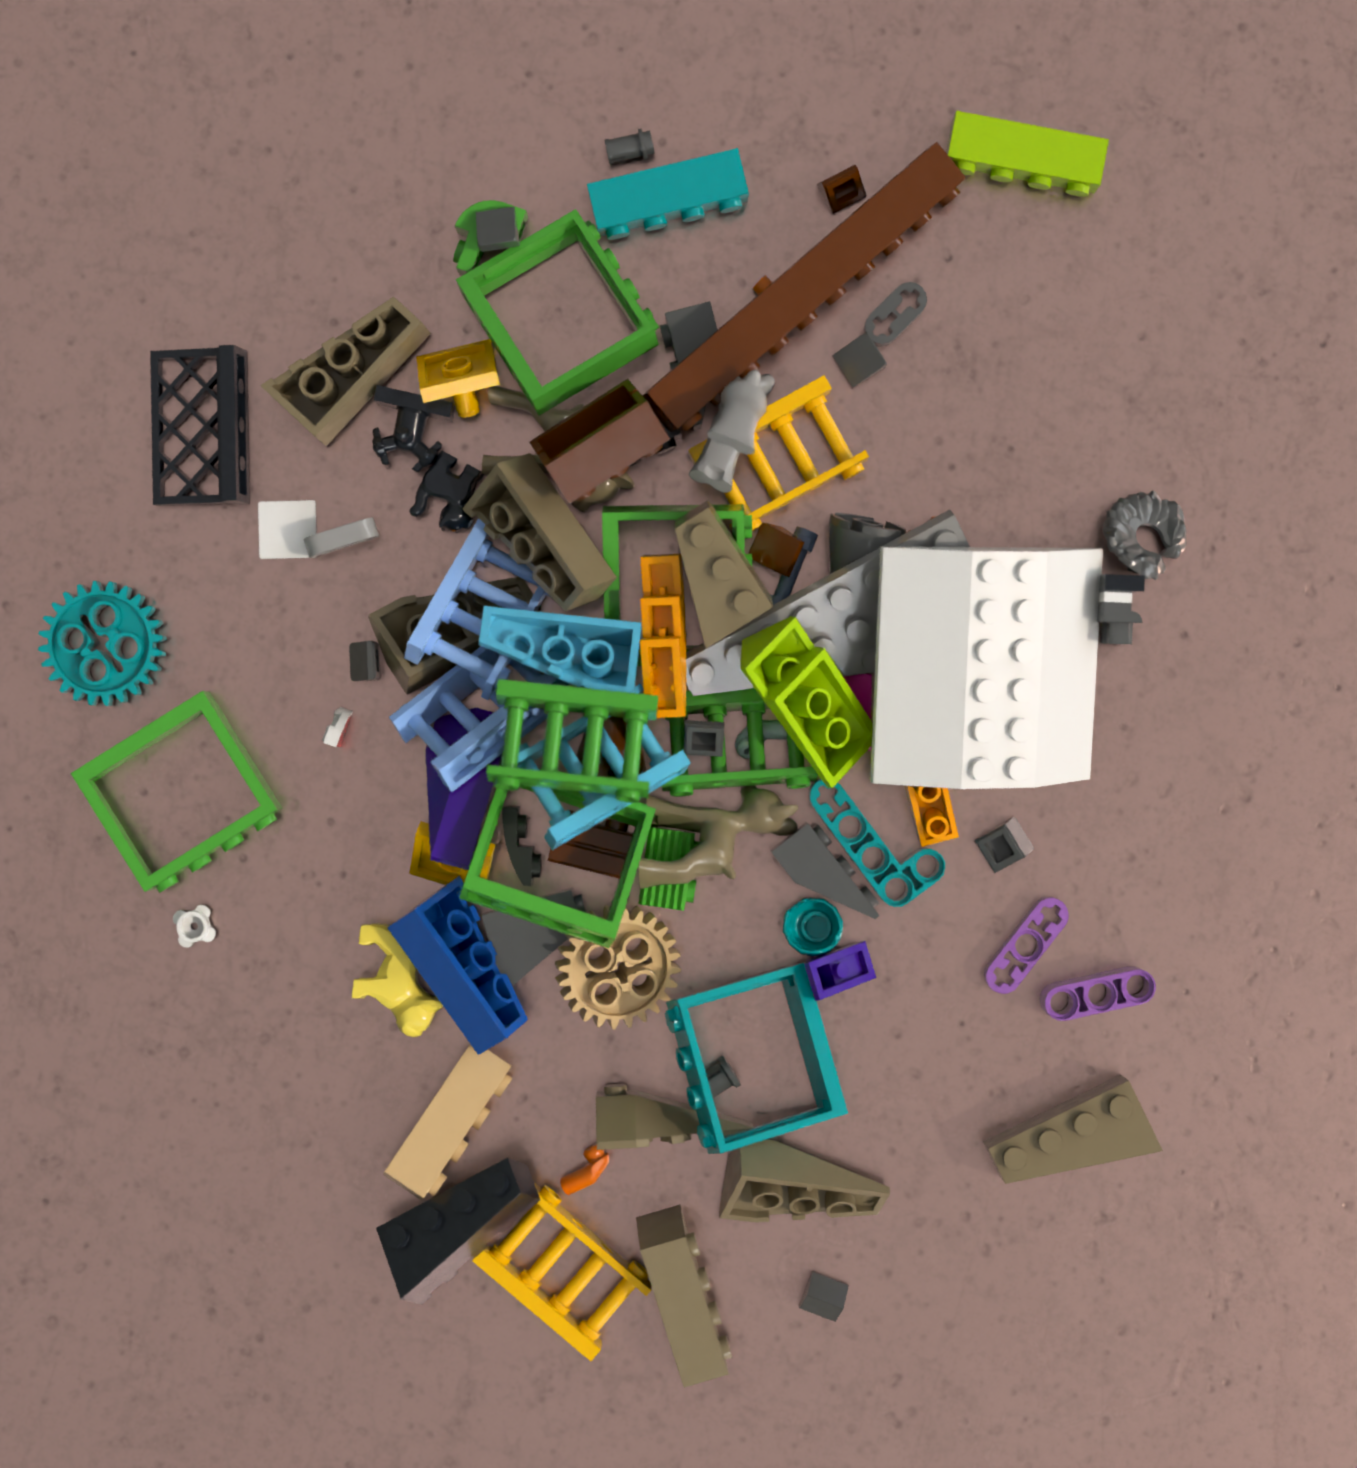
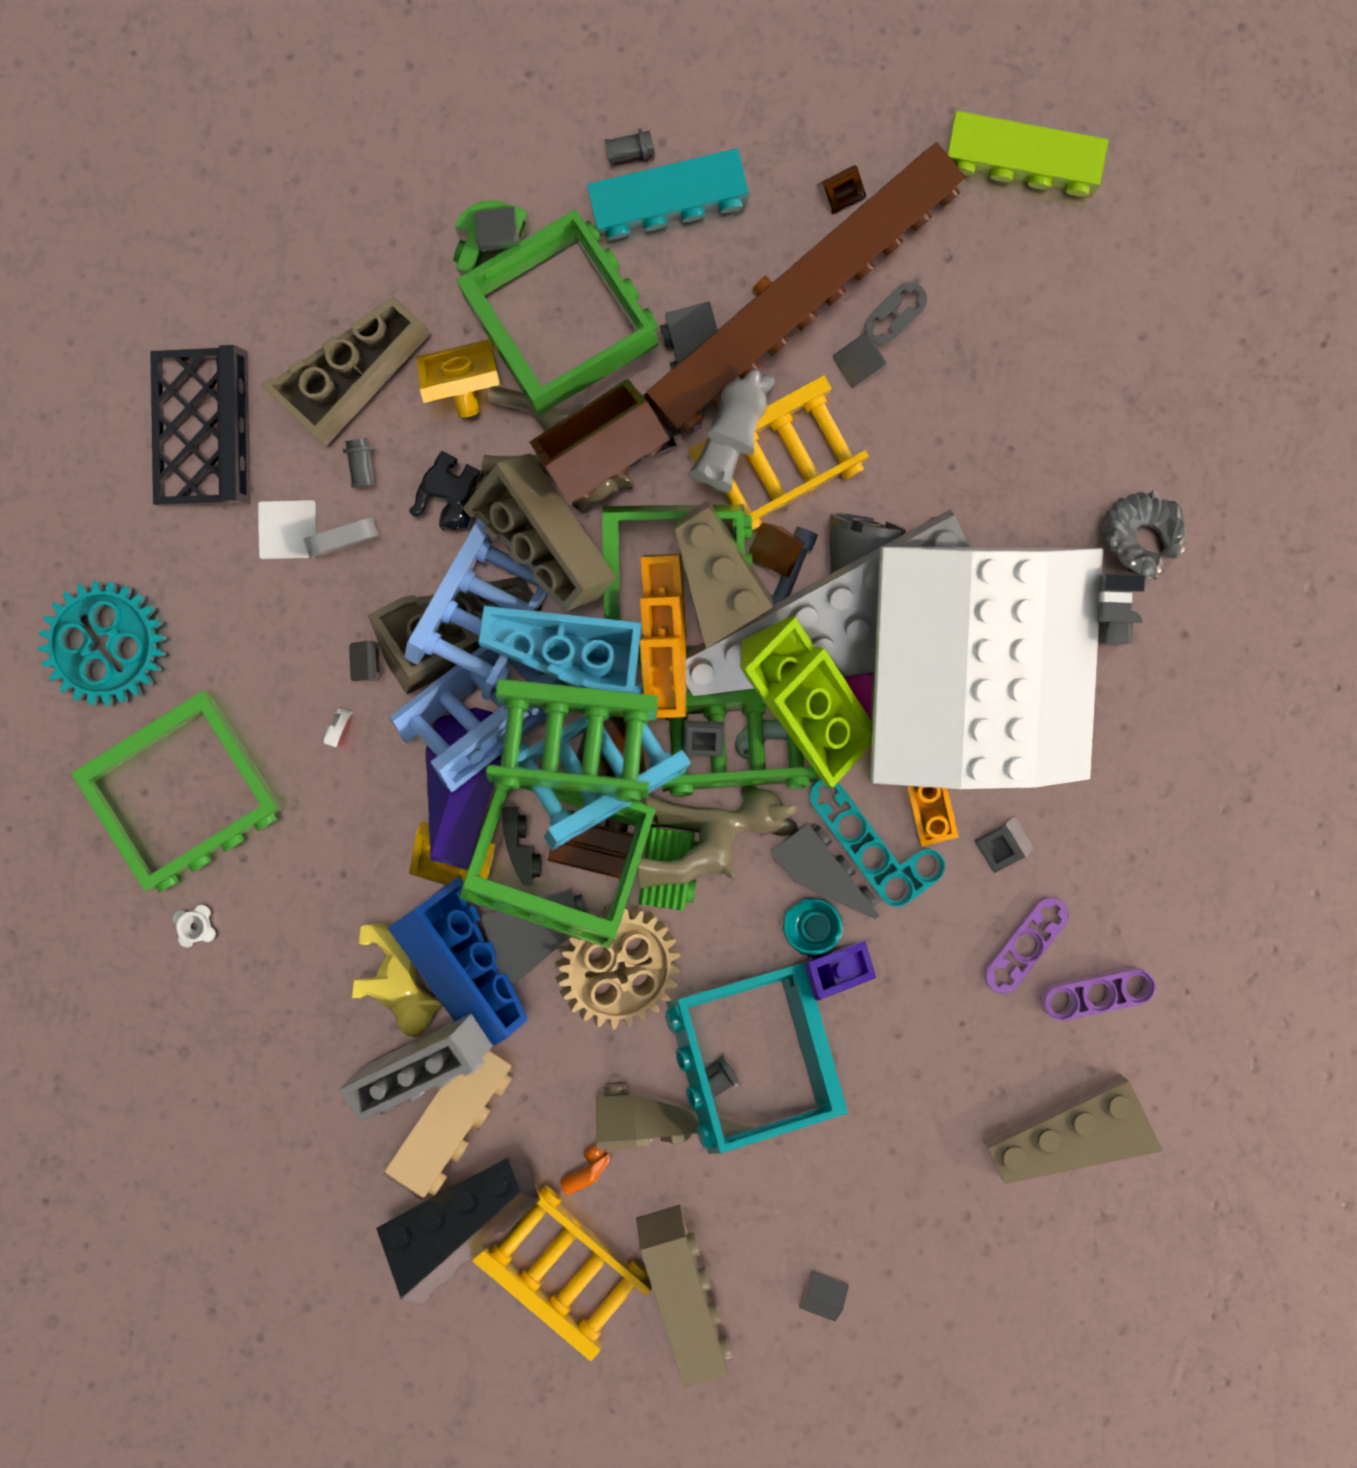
(360, 462): none -> dark grey pin
(410, 425): black piece -> none
(416, 1068): none -> light grey brick
(783, 1180): dark tan wedge -> none

